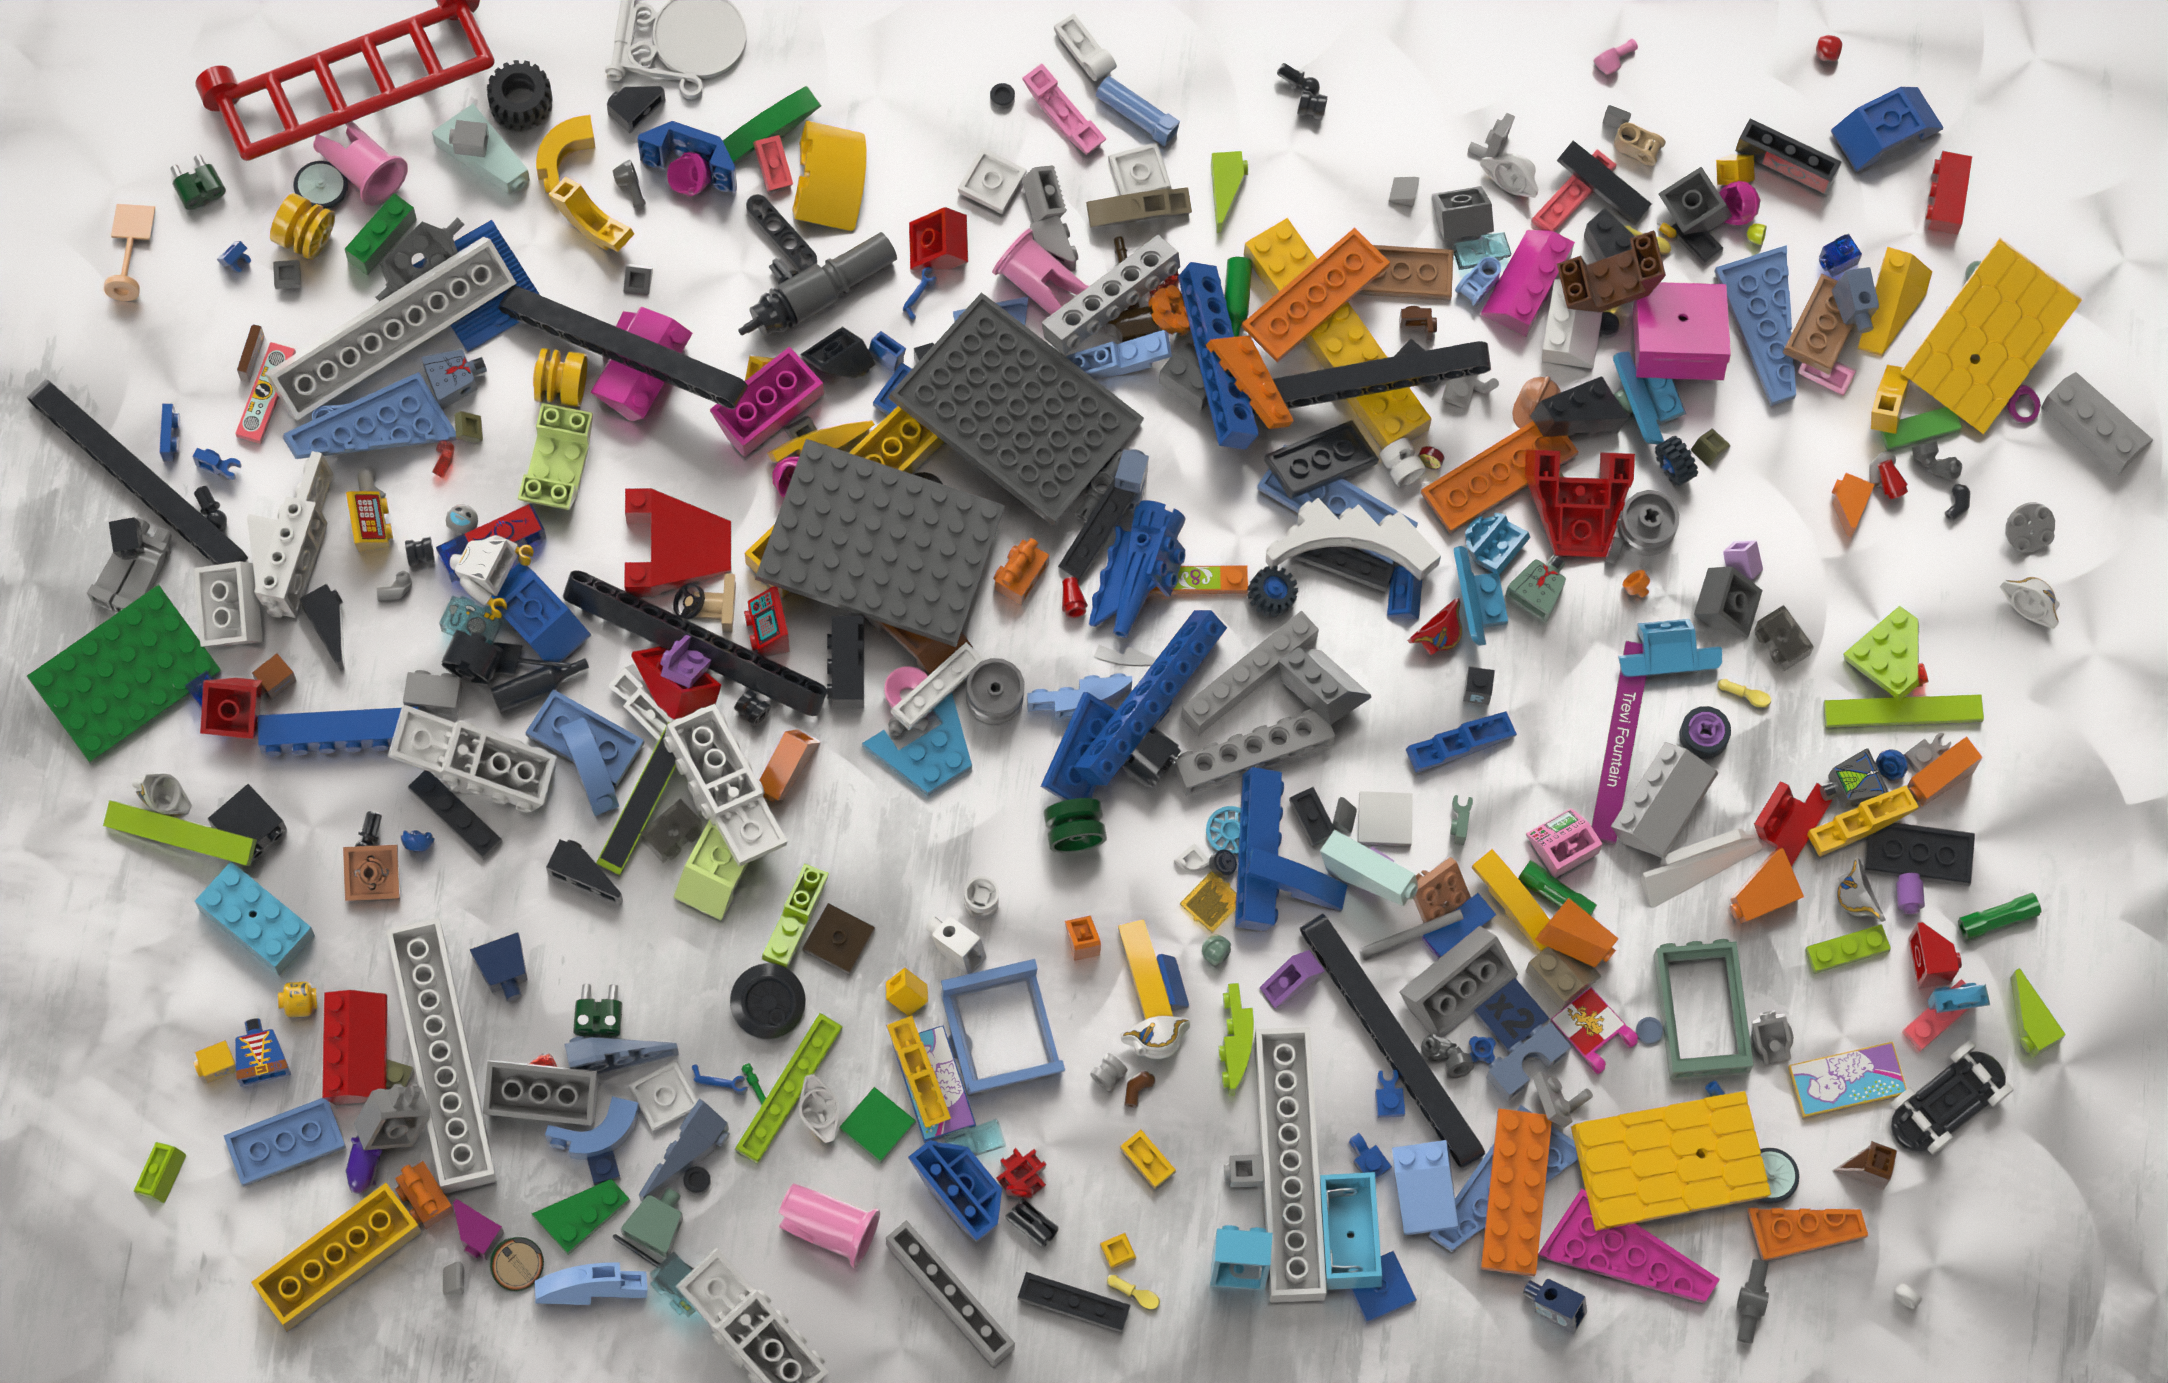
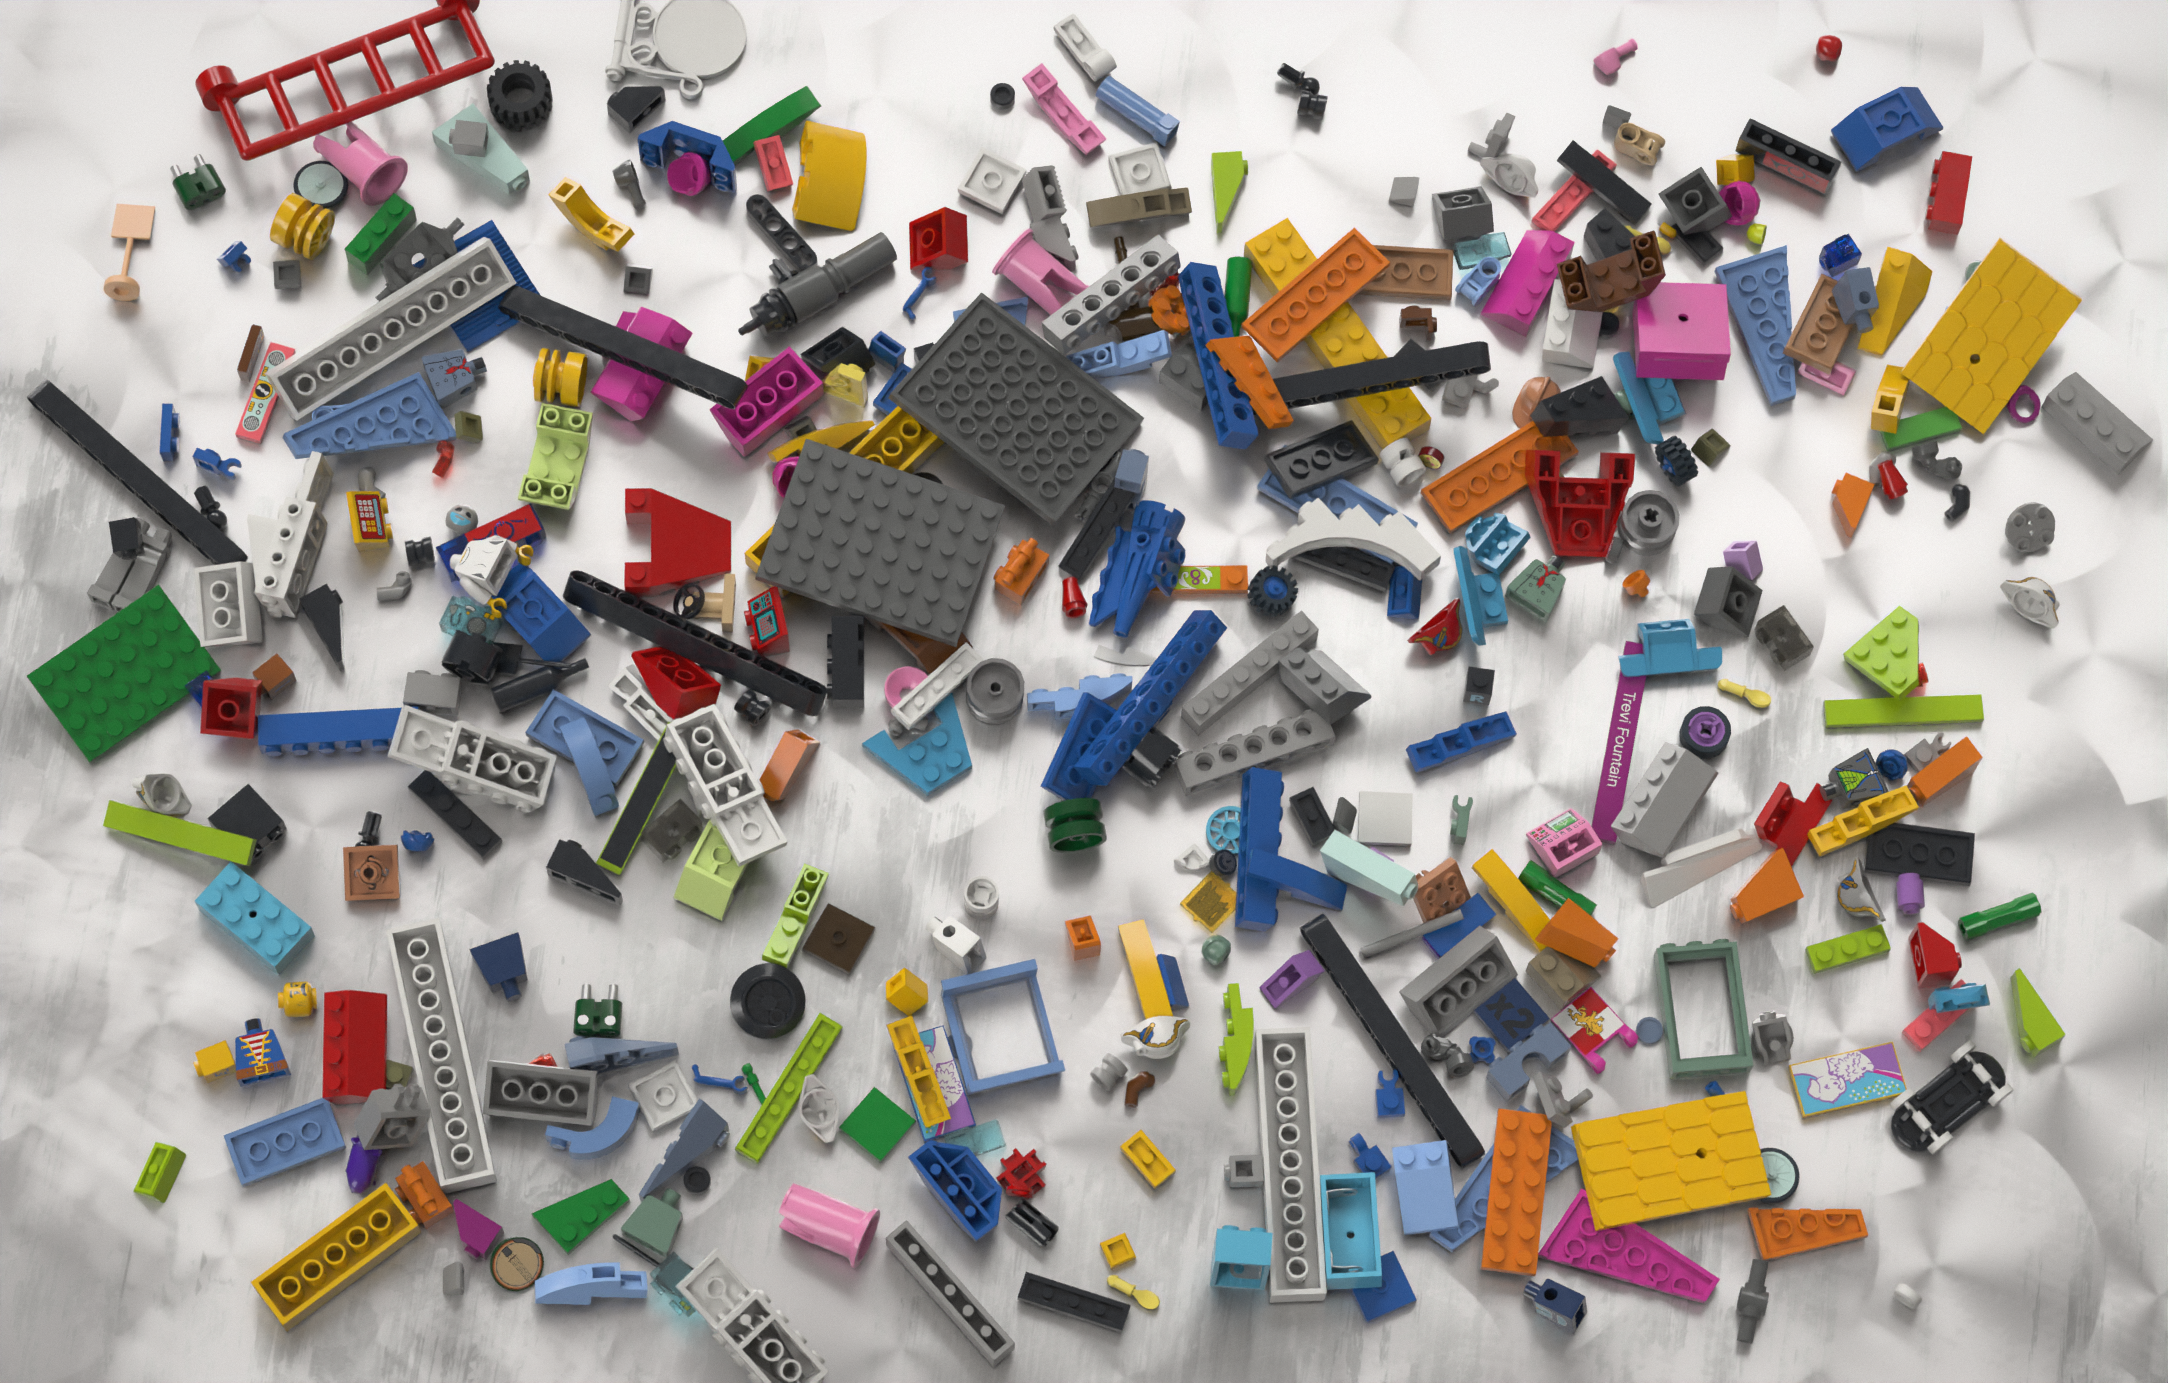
(561, 141): yellow arch -> none
(603, 1168): dark blue plate -> none
(682, 664): medium lavender bracket -> none
(847, 383): none -> light yellow wing
(1871, 1165): reddish brown slope -> none

